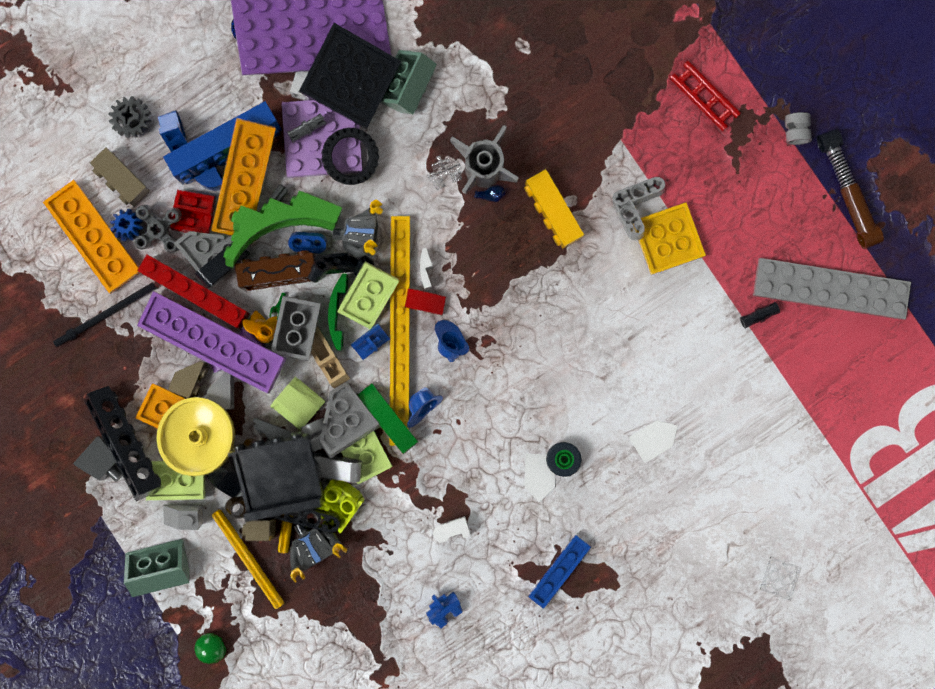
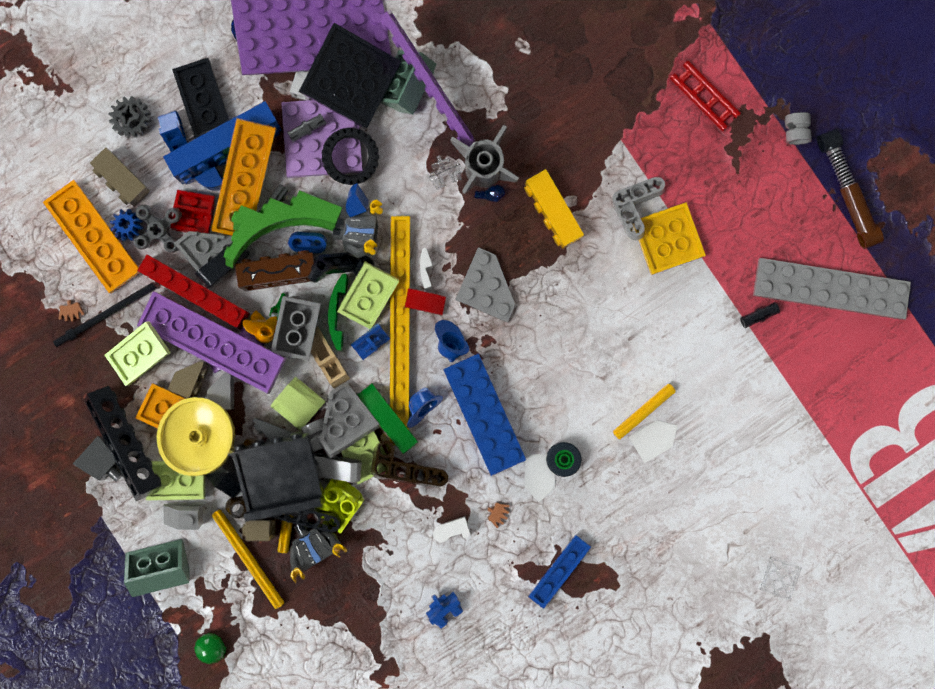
(70, 310): none -> nougat piece
(137, 353): none -> yellowish green plate
(201, 96): none -> black plate
(356, 201): none -> blue brick
(409, 469): none -> dark brown beam
(423, 73): none -> medium lavender plate
(484, 414): none -> blue brick
(486, 287): none -> light grey plate
(496, 513): none -> nougat piece
(644, 411): none -> yellow axle

